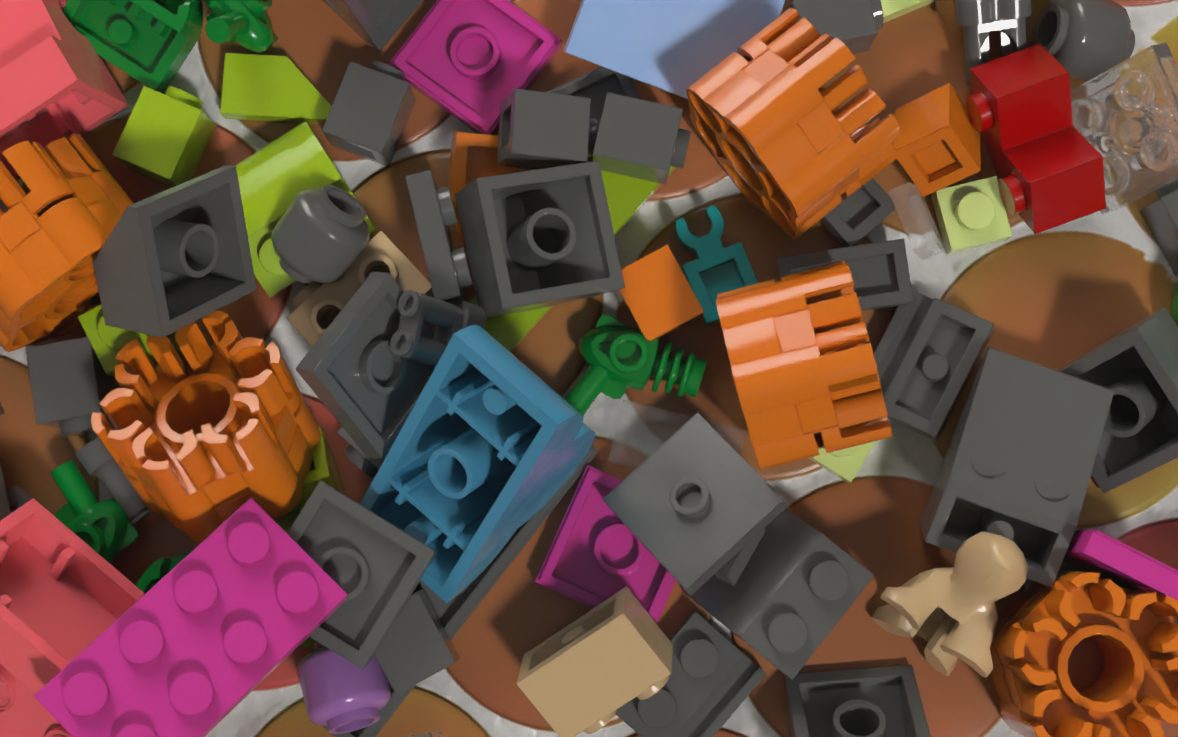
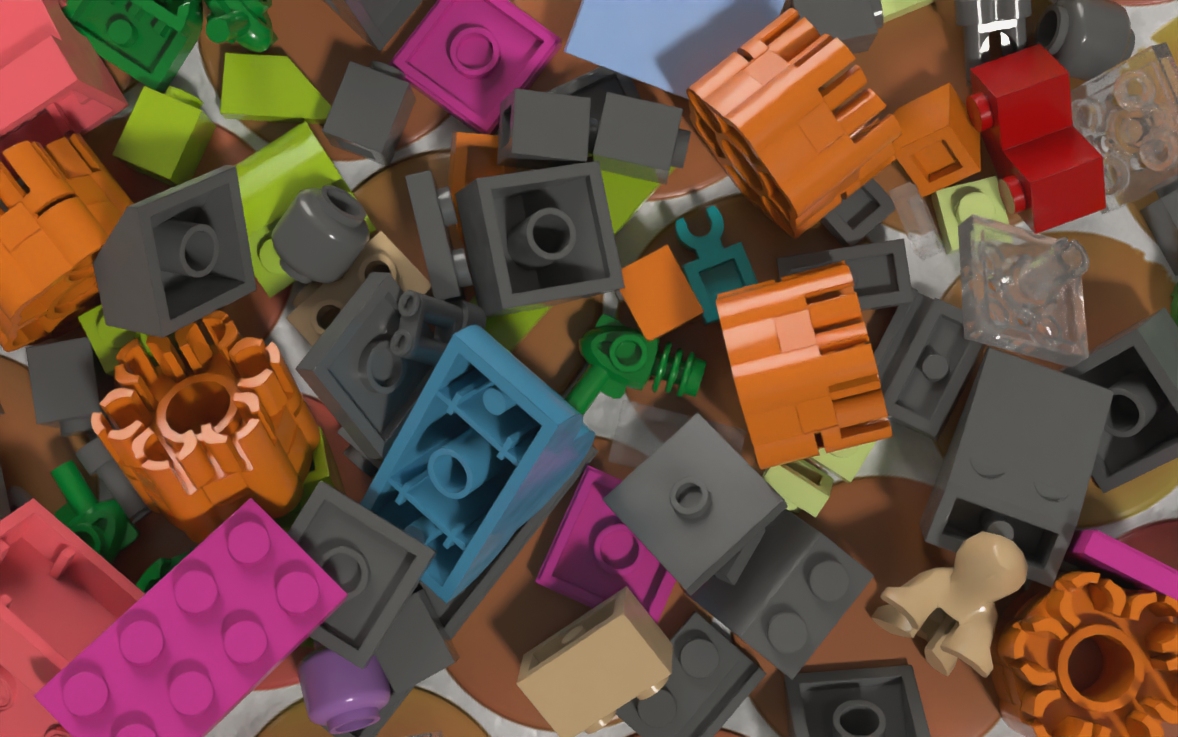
(800, 486): none -> yellowish green plate
(1044, 274): none -> clear plate

